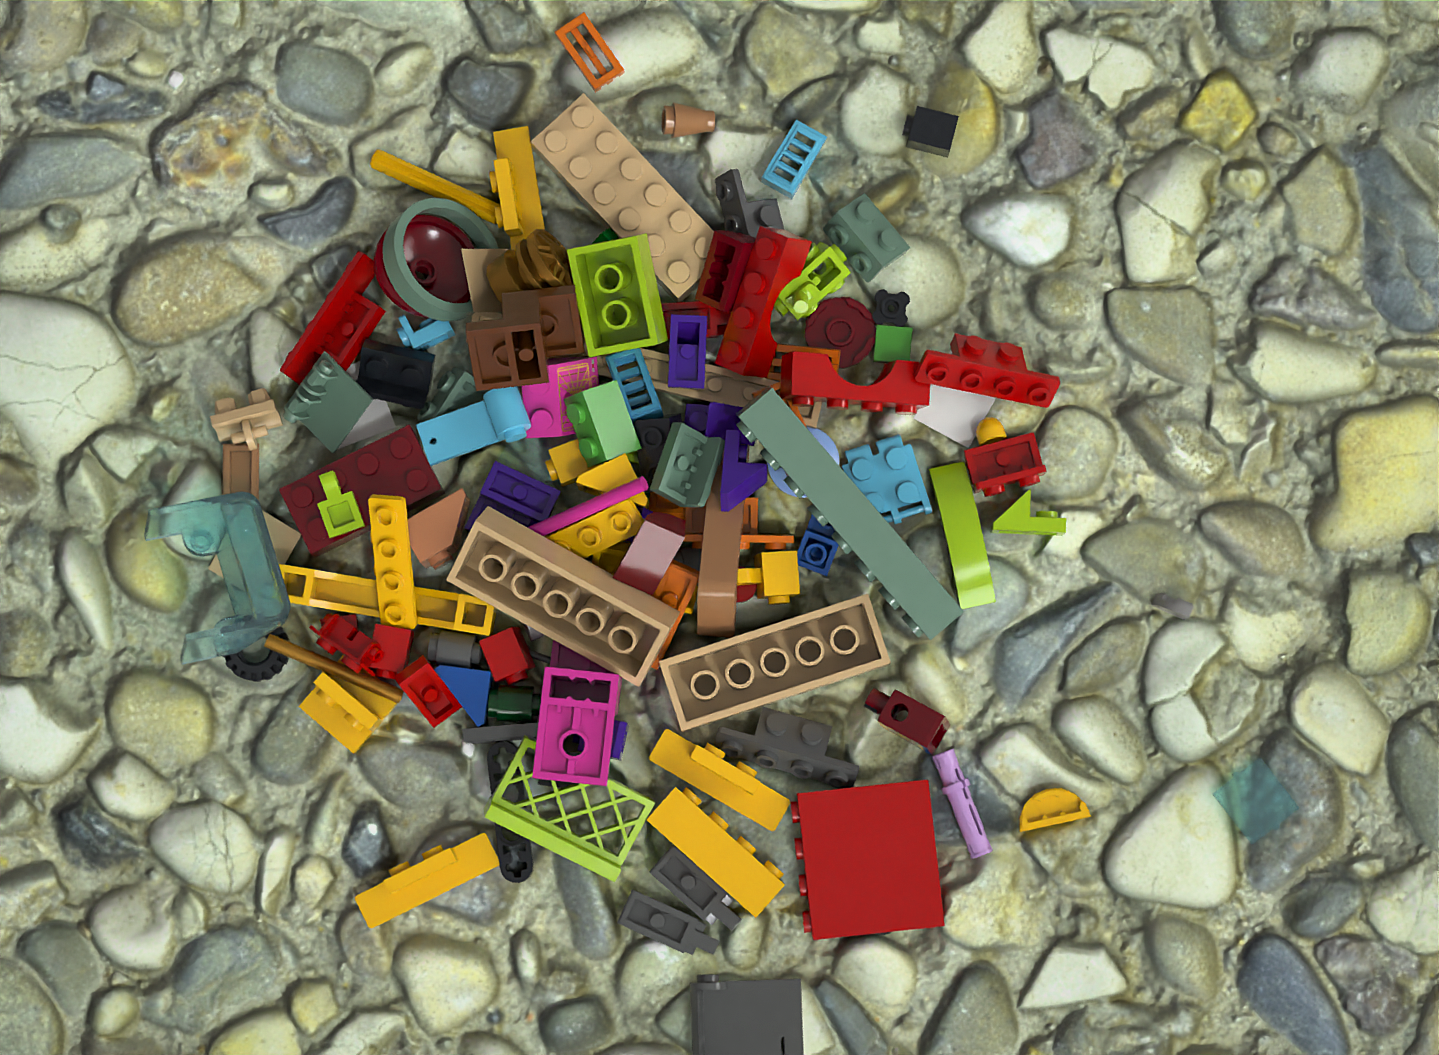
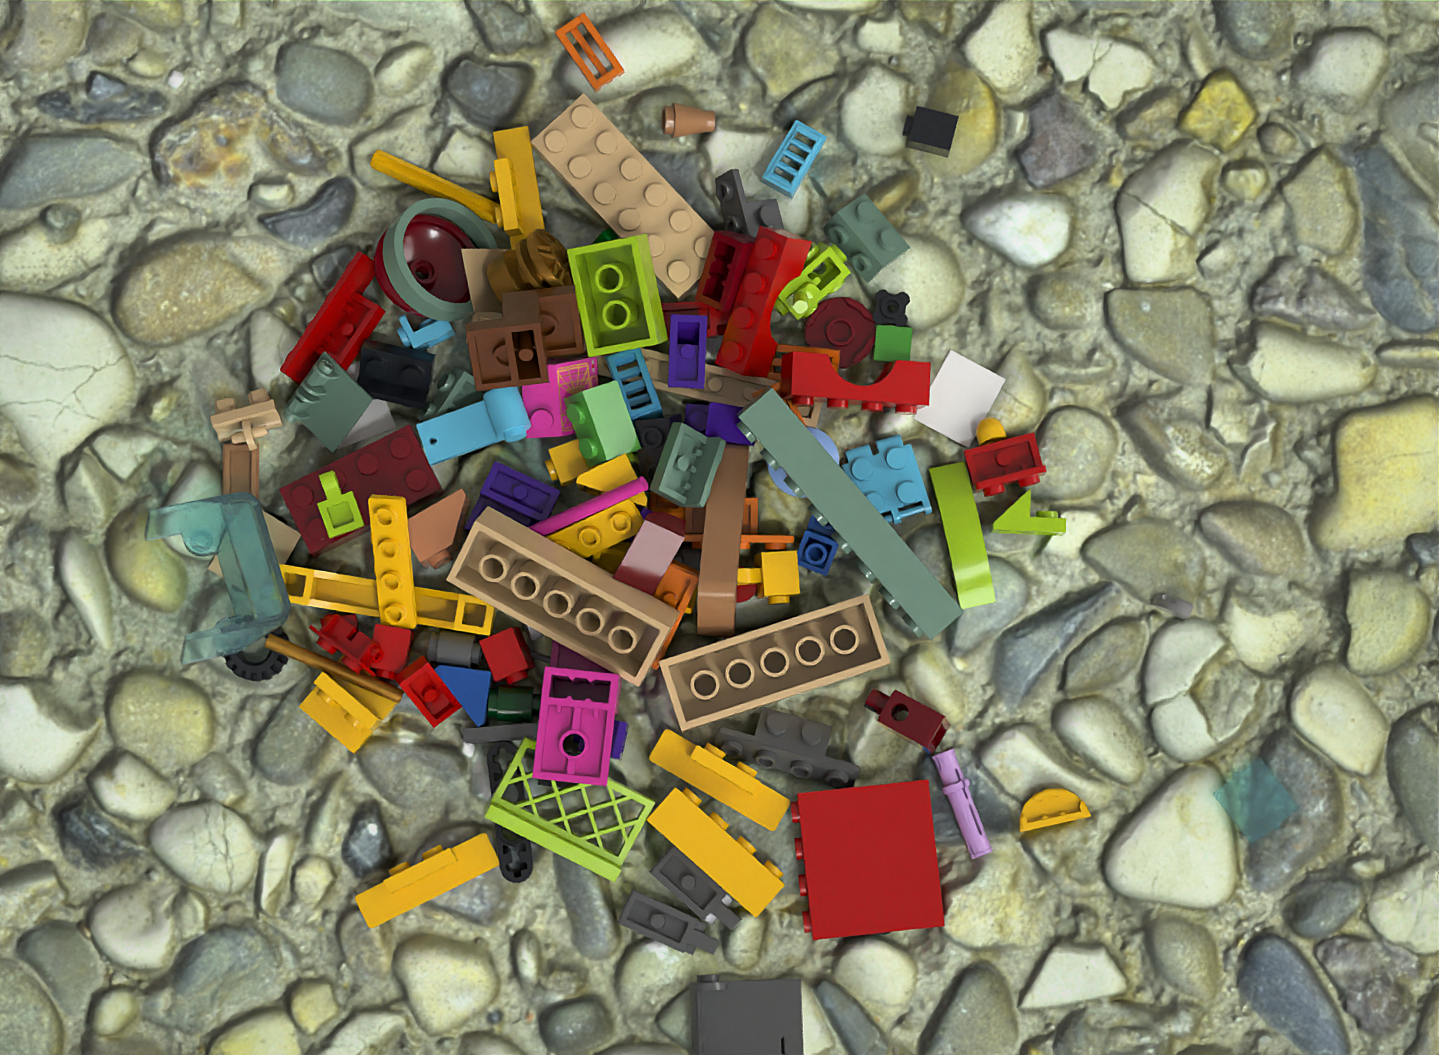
(738, 476): dark purple slope -> none
(987, 370): red bracket -> none

